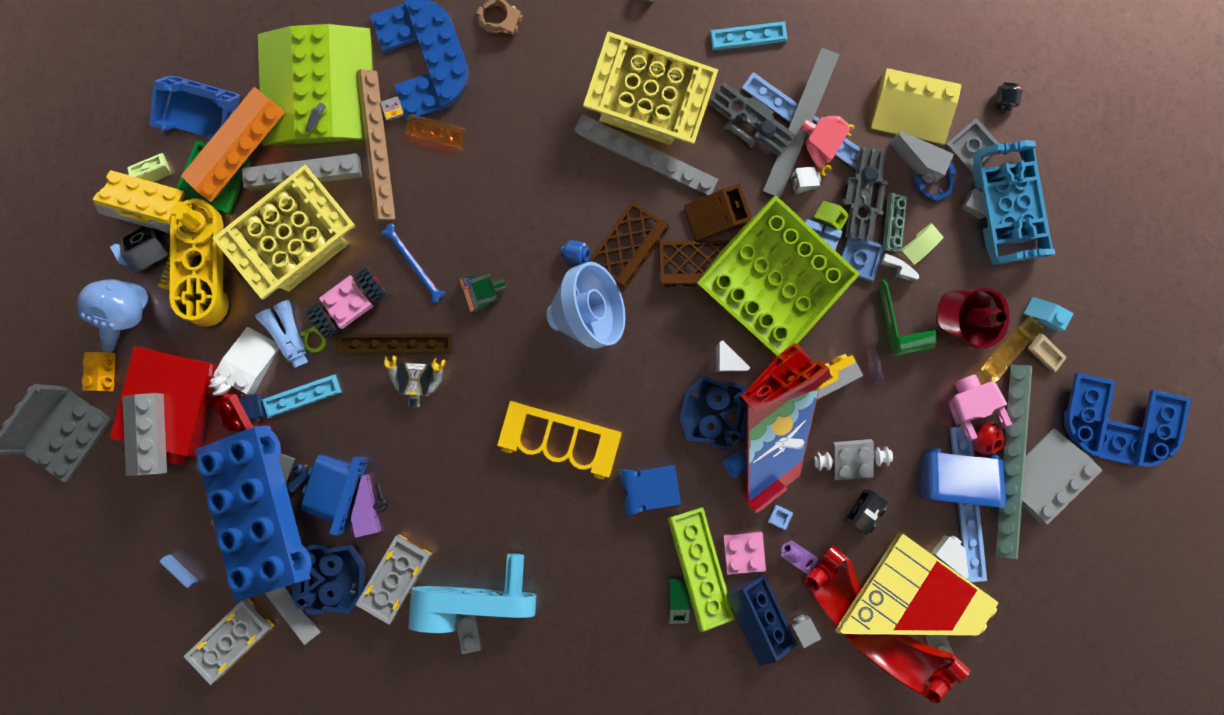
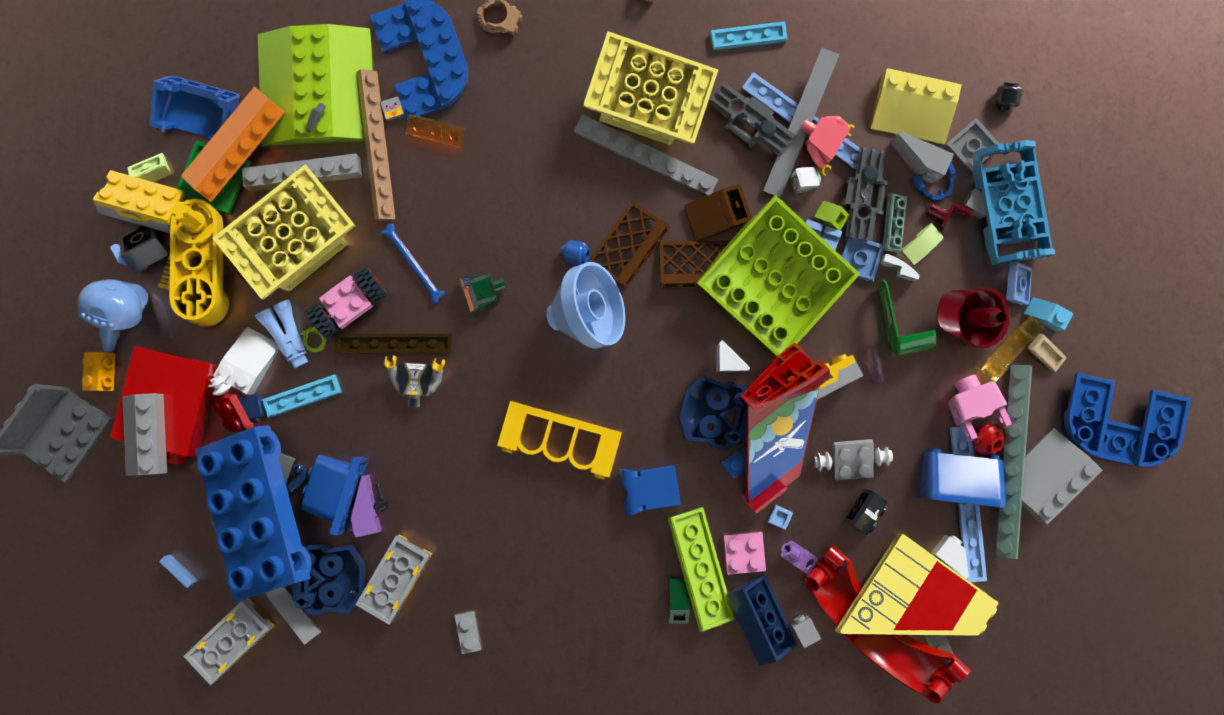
(435, 607): medium azure beam -> none
(944, 214): none -> dark red bracket
(1019, 284): none -> medium blue tile

